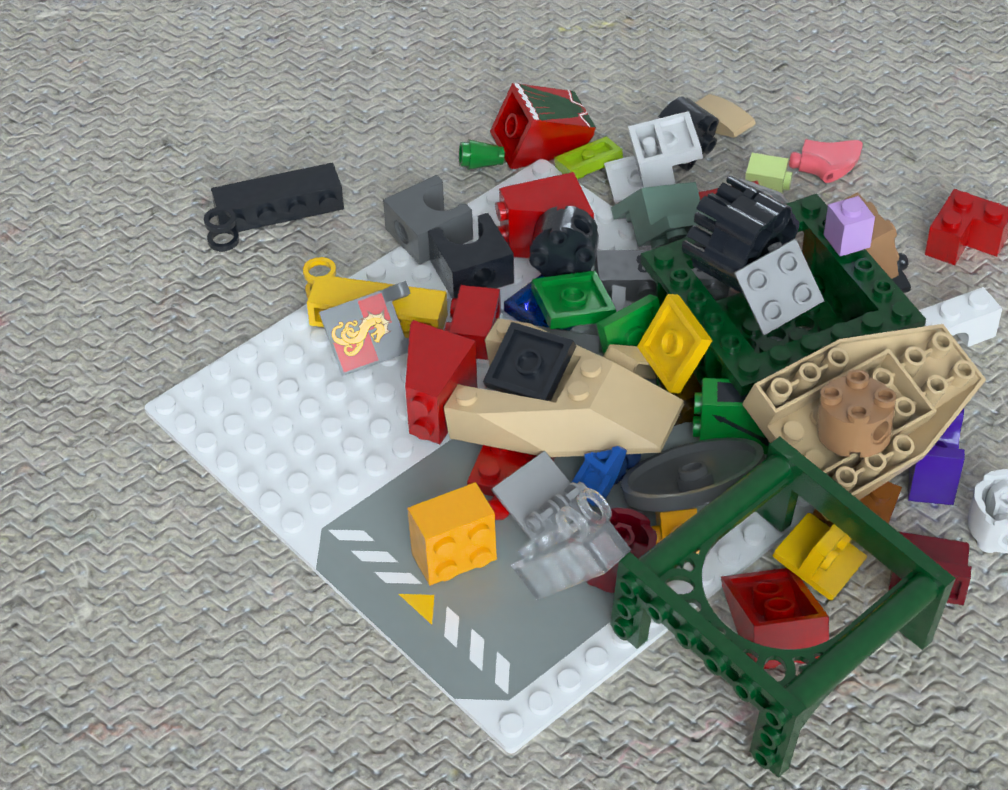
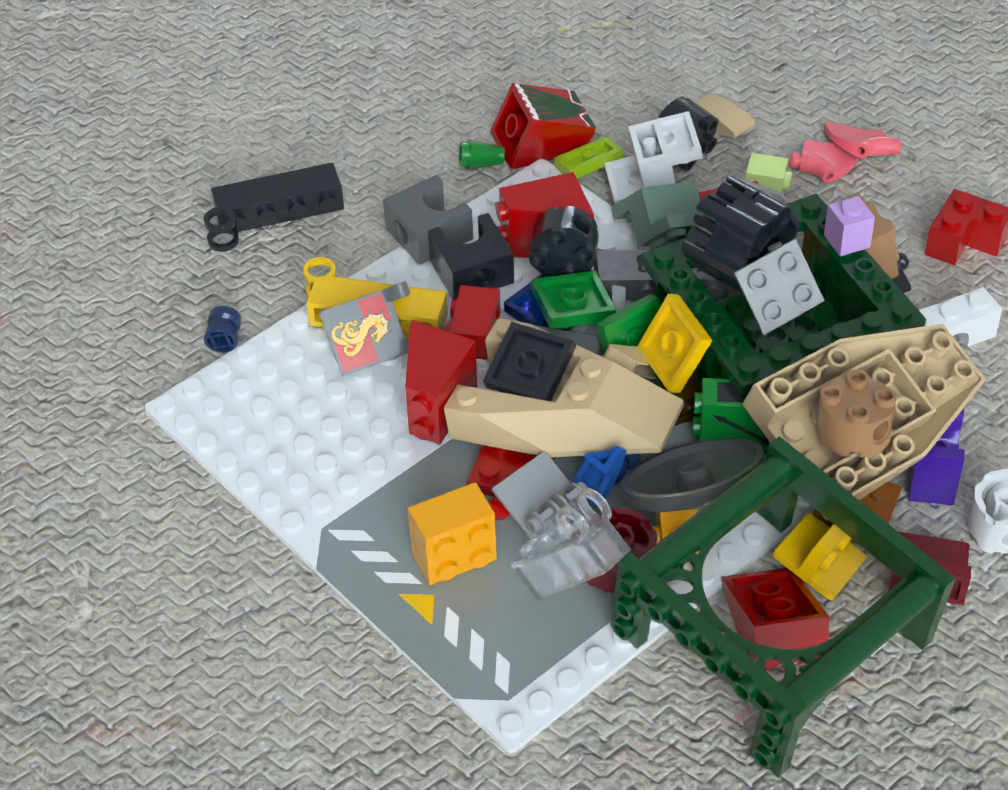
(222, 329): none -> dark blue wheel
(862, 141): none -> coral arm

